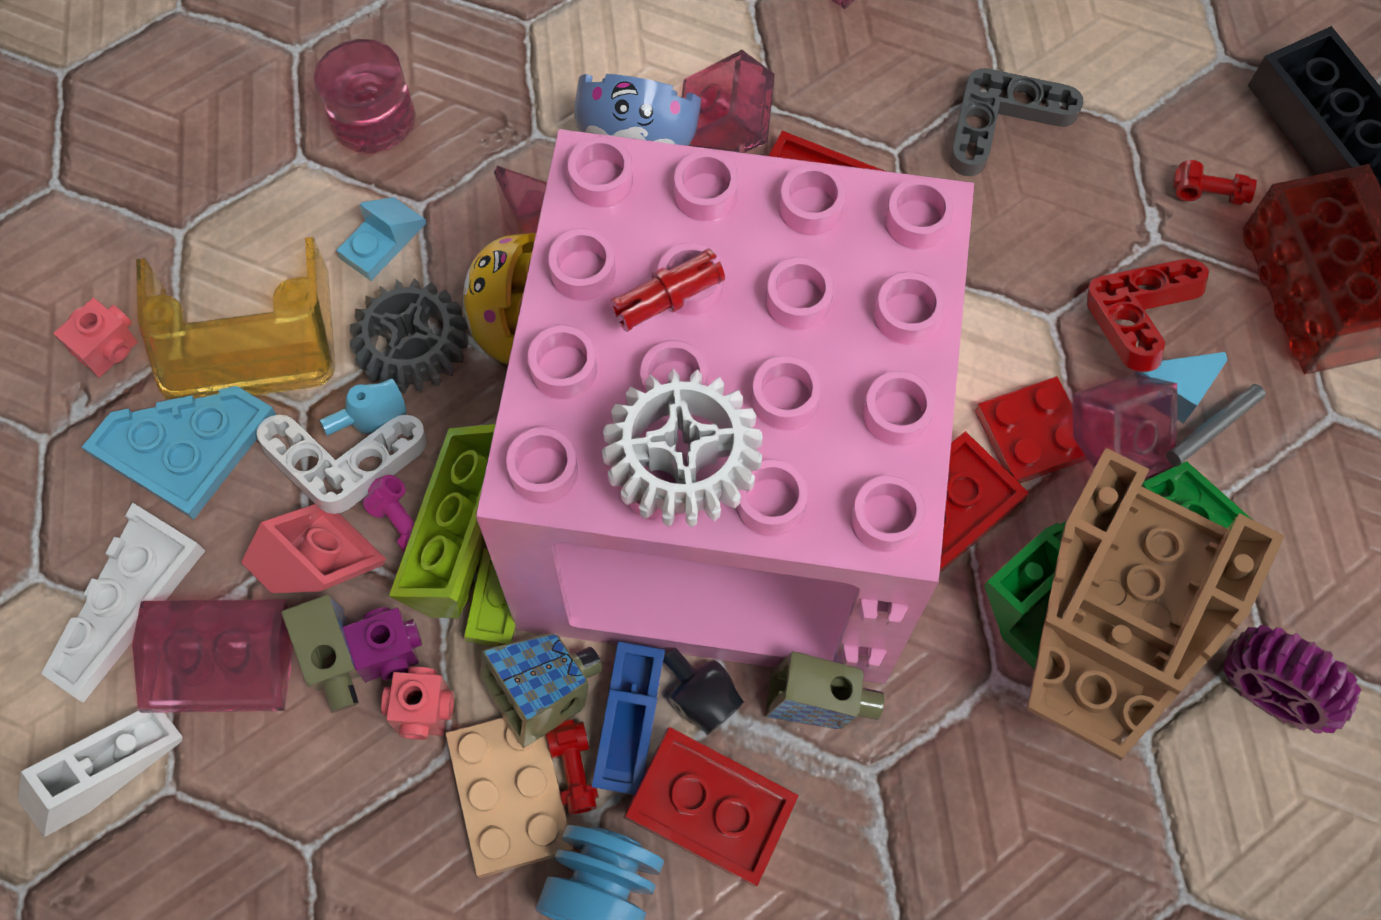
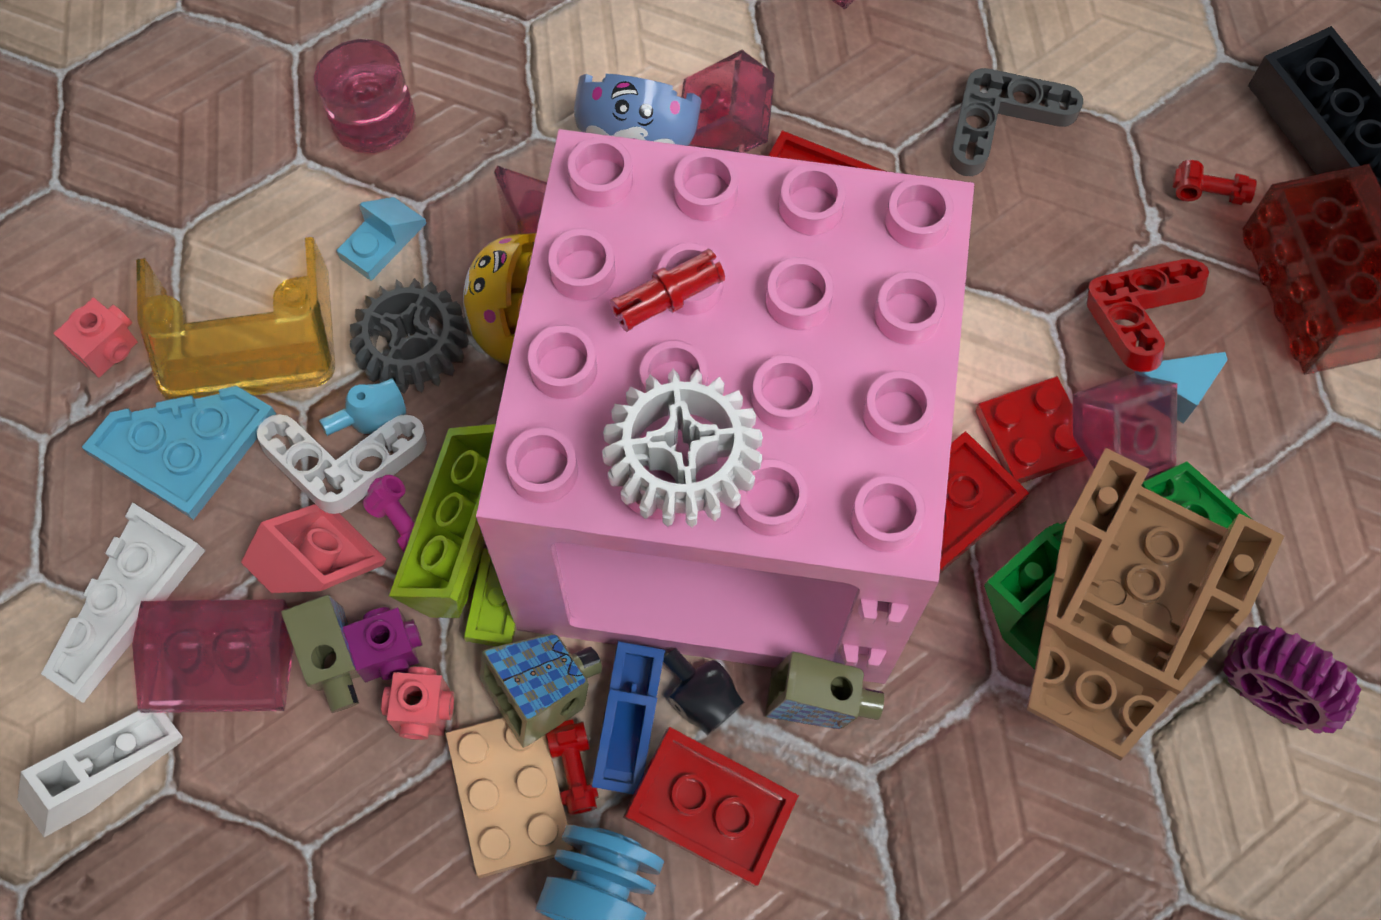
(1215, 425): dark grey bar -> none

